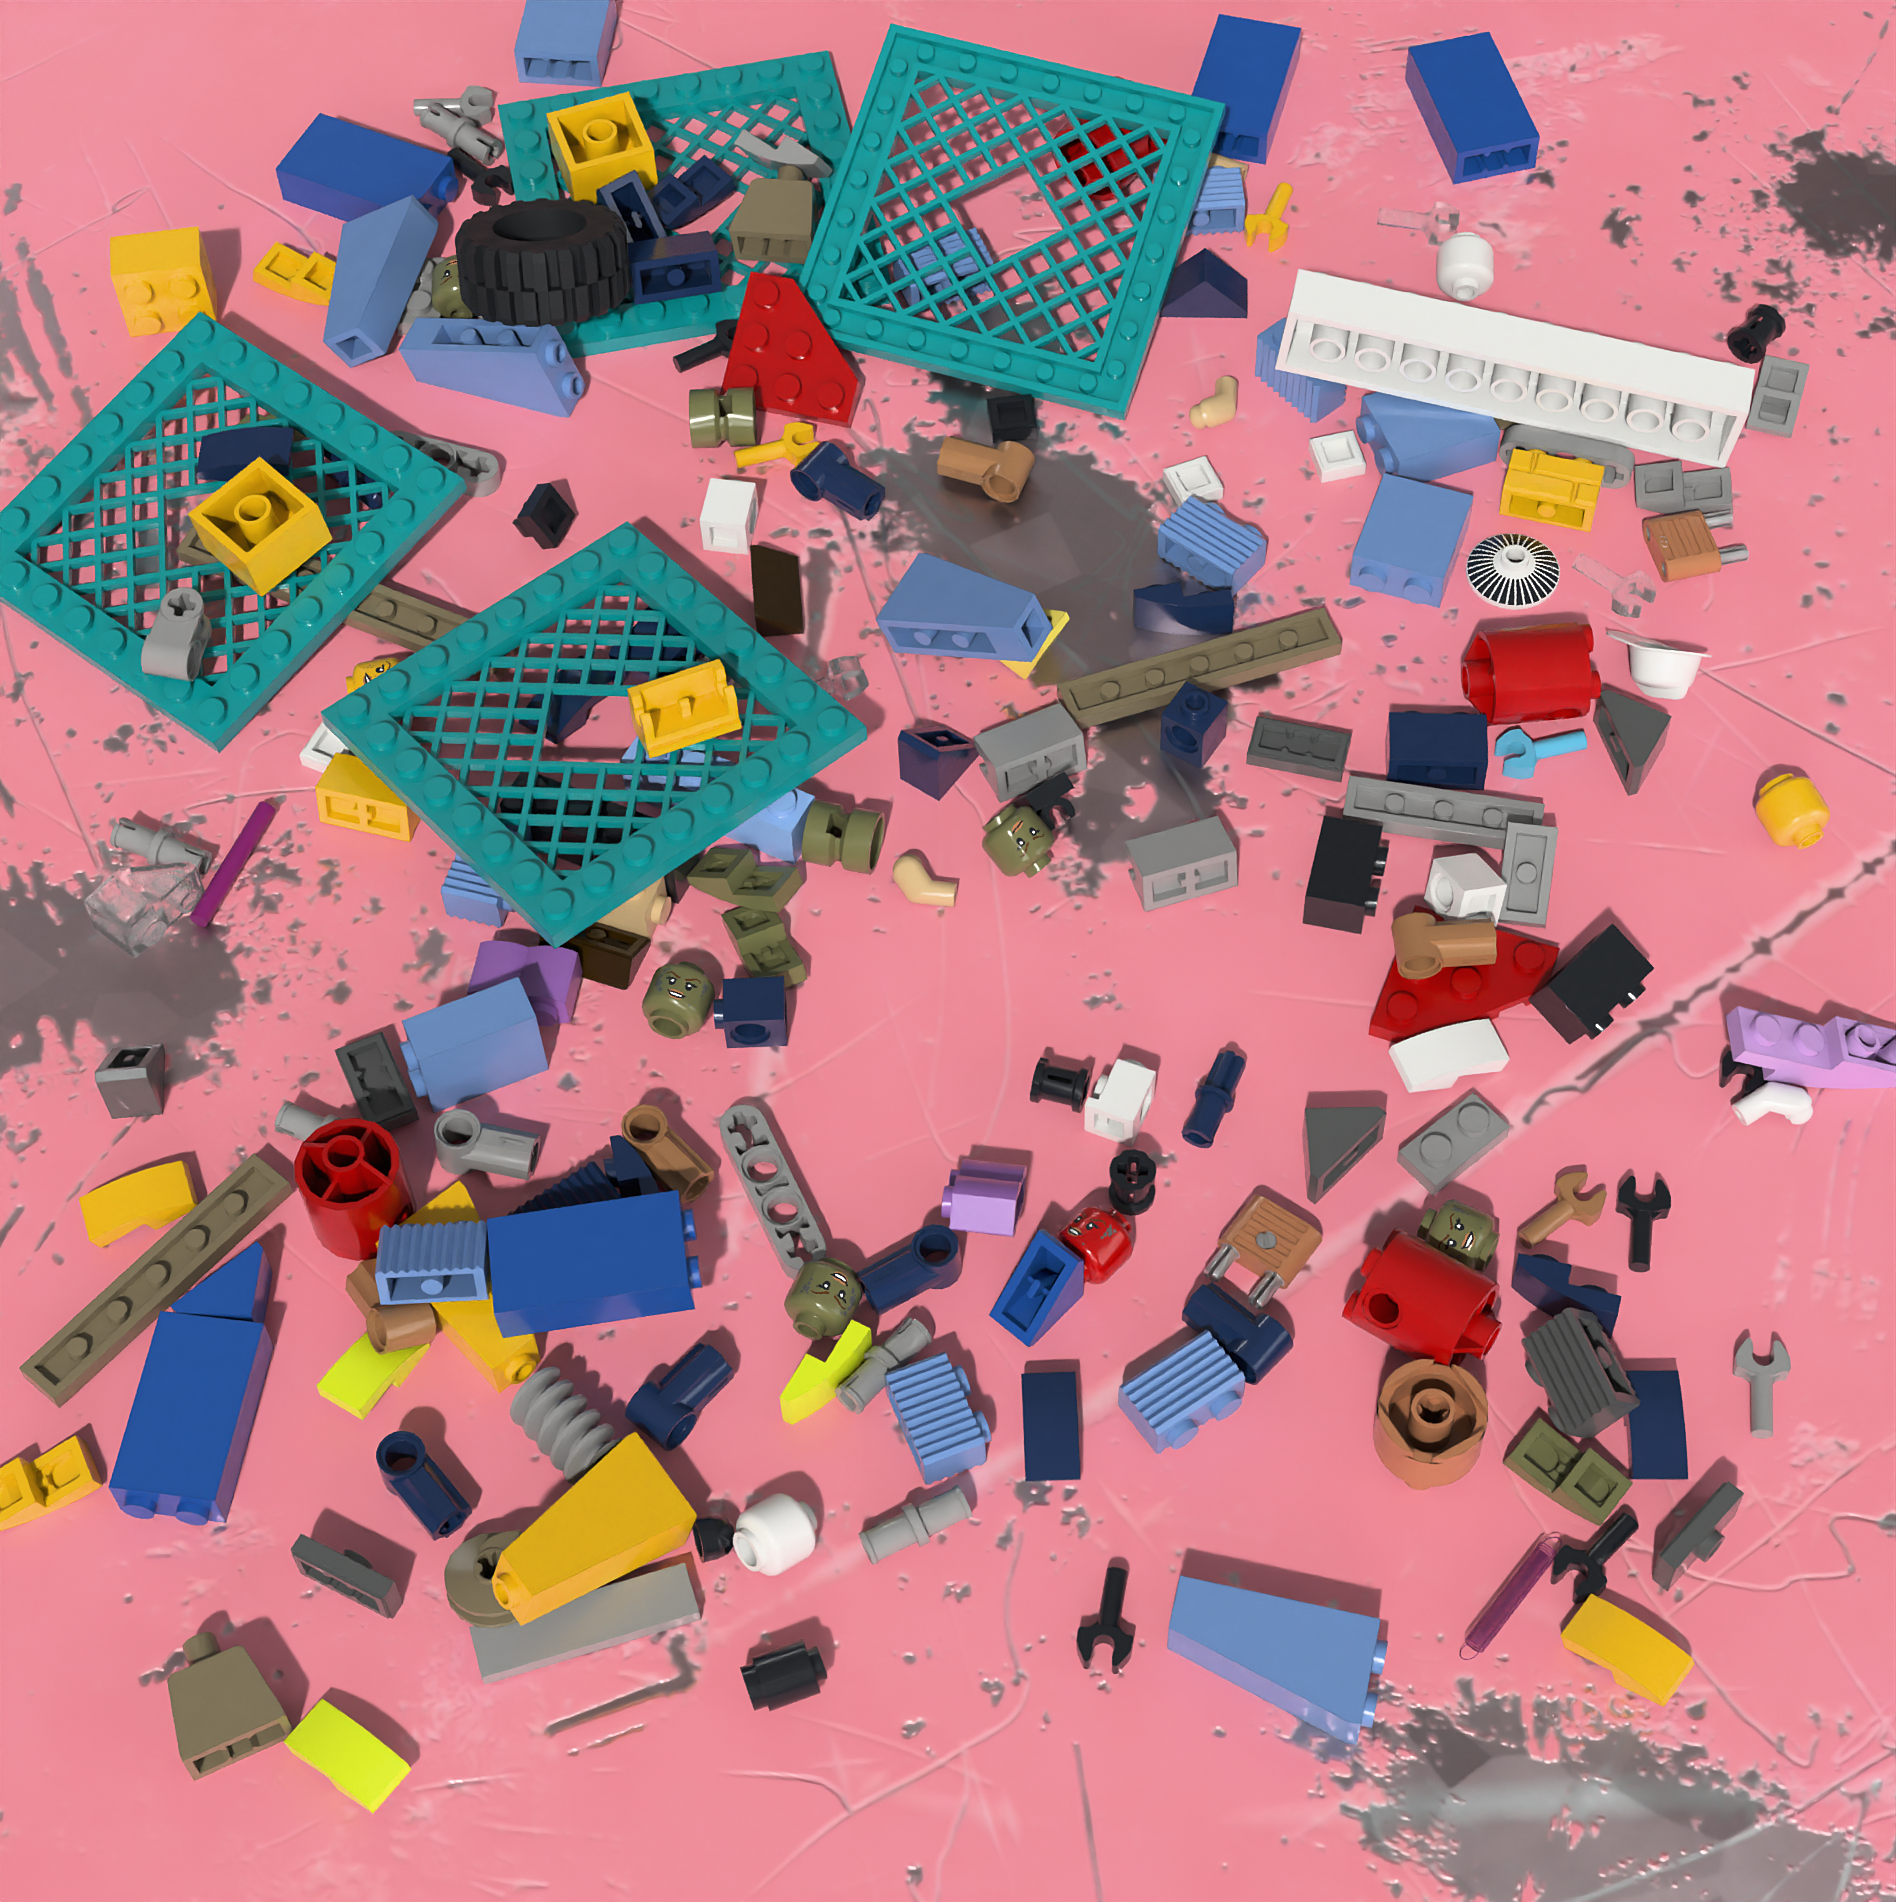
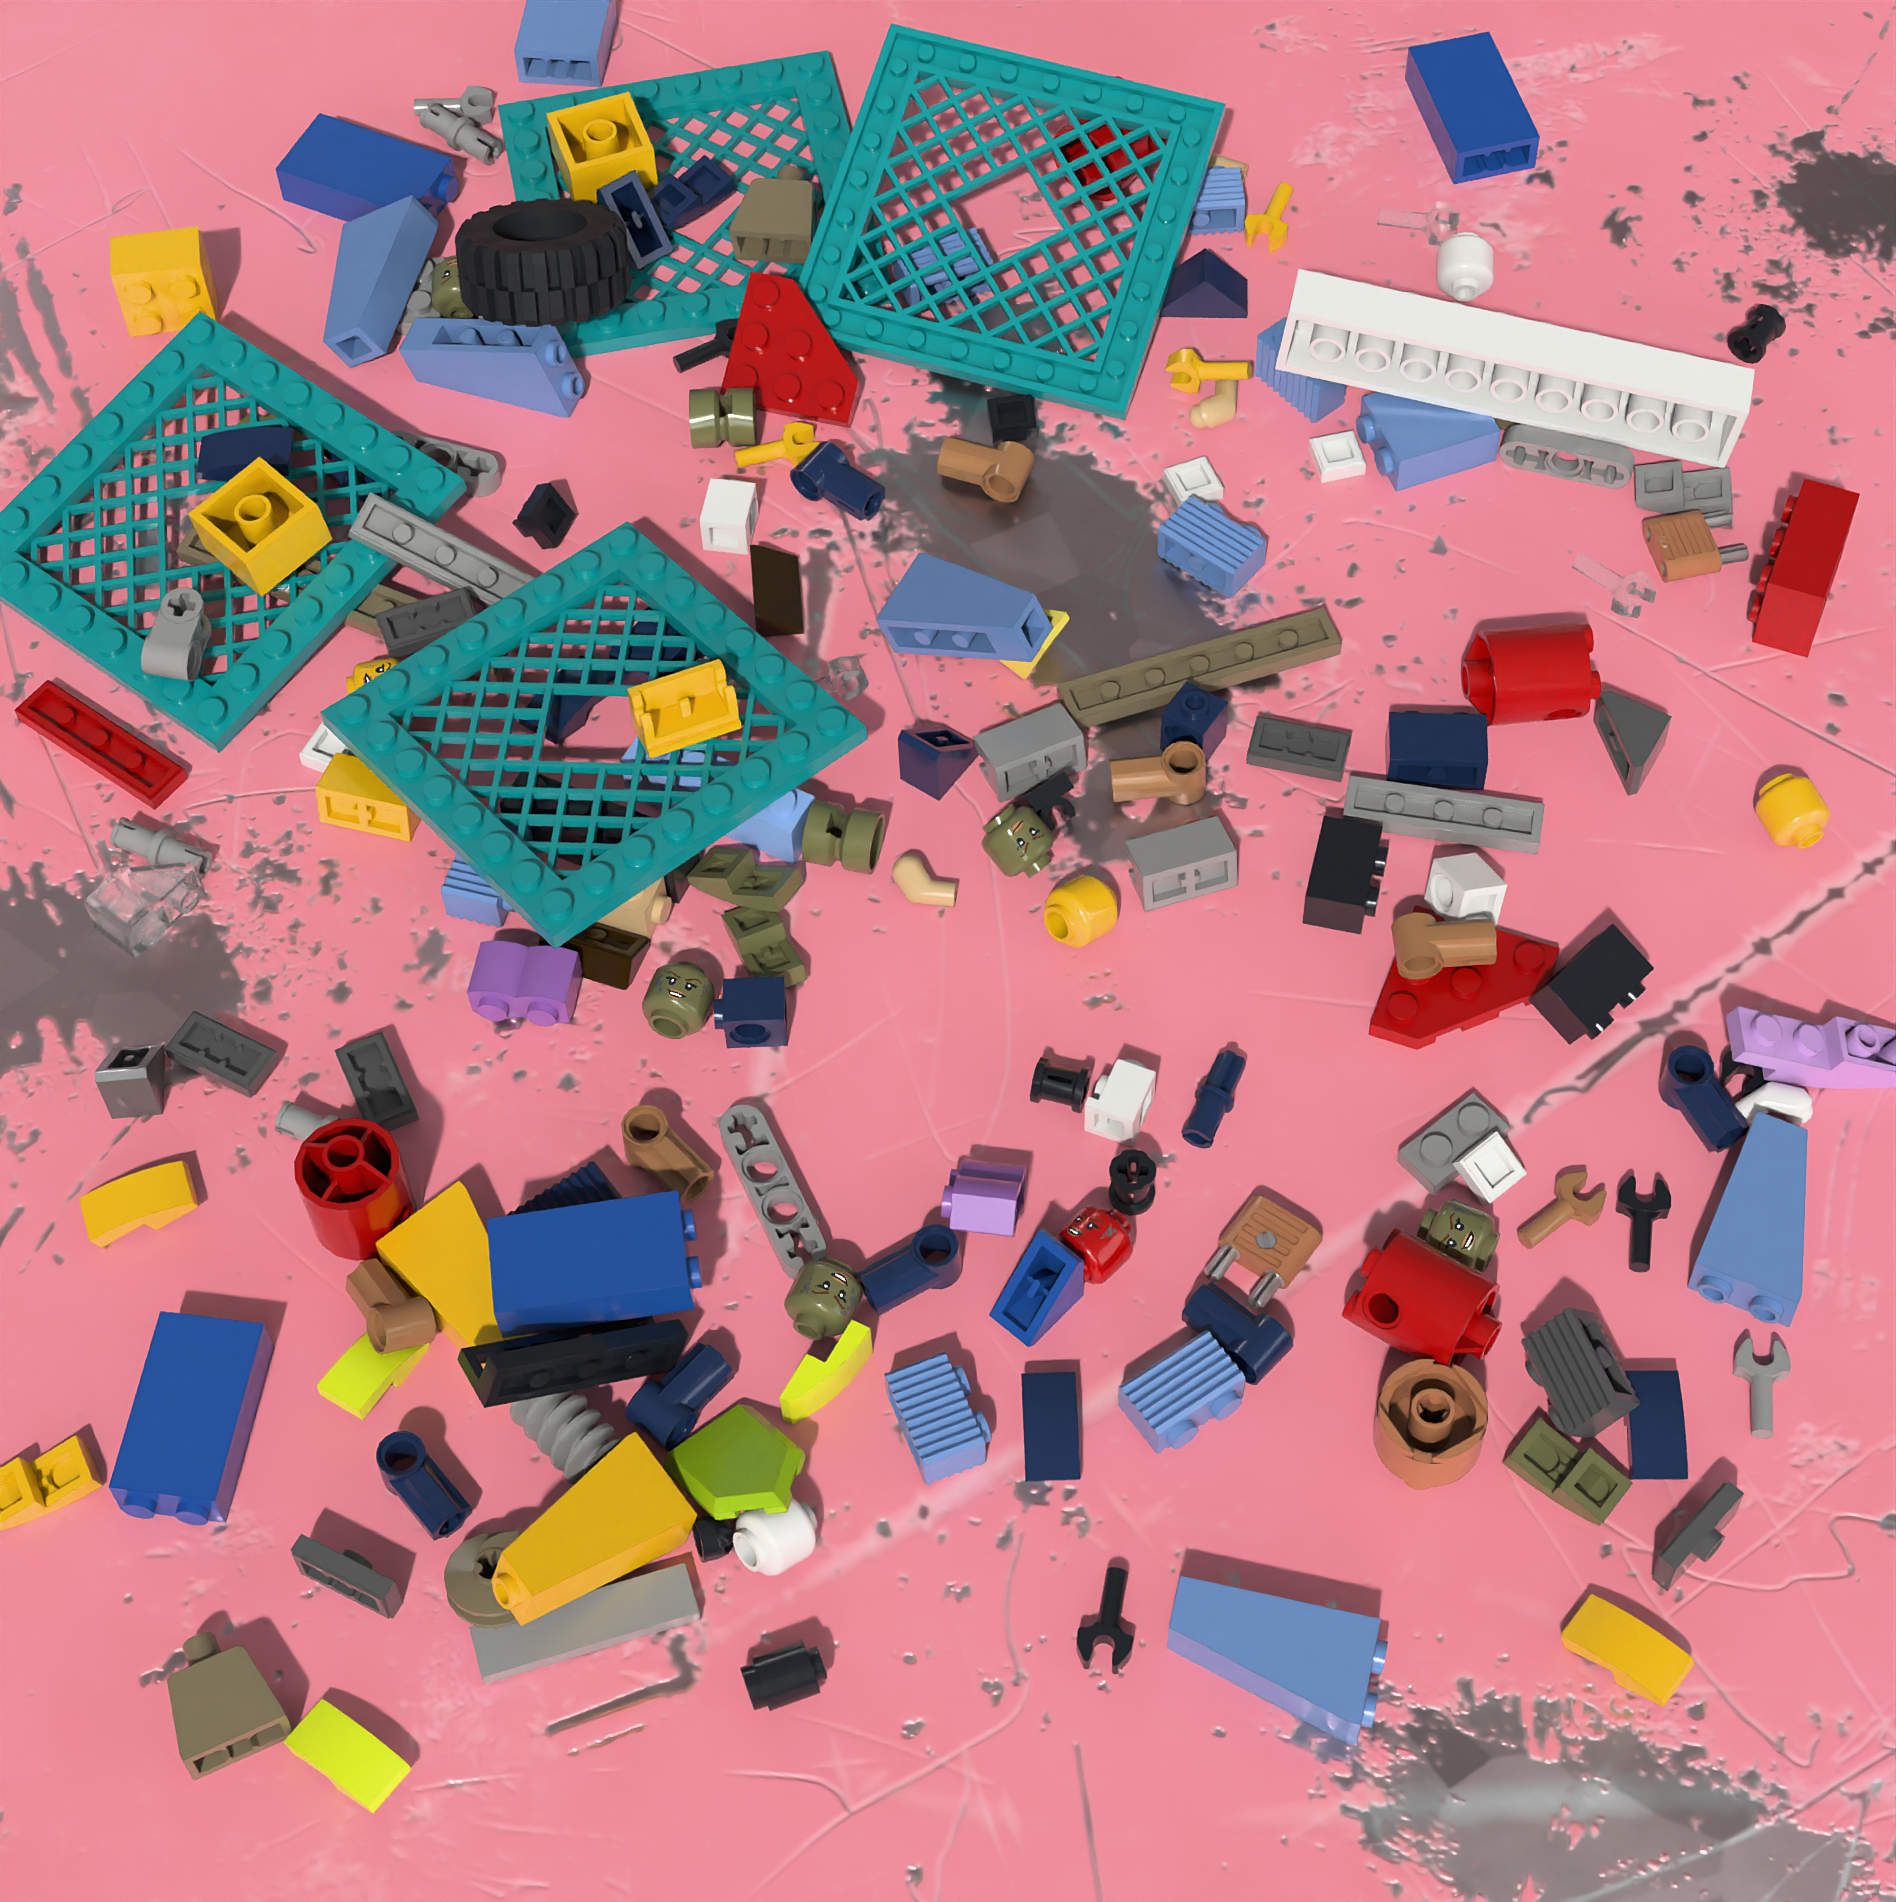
(101, 744): none -> red tile
(155, 1280): dark tan plate -> none
(222, 1054): none -> dark grey plate
(232, 864): magenta bar -> none
(234, 1291): blue slope -> none
(296, 275): yellow slope -> none
(422, 622): none -> dark grey plate
(433, 1263): medium blue brick -> none
(435, 552): none -> light grey tile
(473, 1045): medium blue brick -> none
(483, 179): black bar -> none
(487, 1146): light grey piece -> none
(572, 1359): none -> black fence
(628, 1170): dark blue slope -> none
(673, 267): dark blue brick -> none
(737, 1465): none -> lime tile
(787, 153): light grey slope -> none
(891, 1355): light grey pin -> none
(915, 1524): light grey pin -> none
(1080, 911): none -> yellow head
(1169, 612): dark blue slope -> none
(1174, 775): none -> medium nougat piece
(1191, 371): none -> yellow bar
(1251, 72): blue brick -> none
(1336, 1142): dark grey slope -> none
(1411, 540): medium blue brick -> none
(1444, 1054): white slope -> none
(1489, 1168): none -> white tile
(1511, 584): dish -> none
(1515, 1589): magenta piece -> none
(1528, 874): light grey plate -> none
(1532, 751): medium azure bar -> none
(1545, 1285): dark blue slope -> none
(1551, 489): yellow brick -> none
(1590, 1561): black bar -> none
(1659, 668): white piece -> none
(1702, 1101): none -> dark blue piece
(1758, 1229): none -> medium blue slope
(1777, 396): light grey slope -> none
(1804, 567): none -> red brick

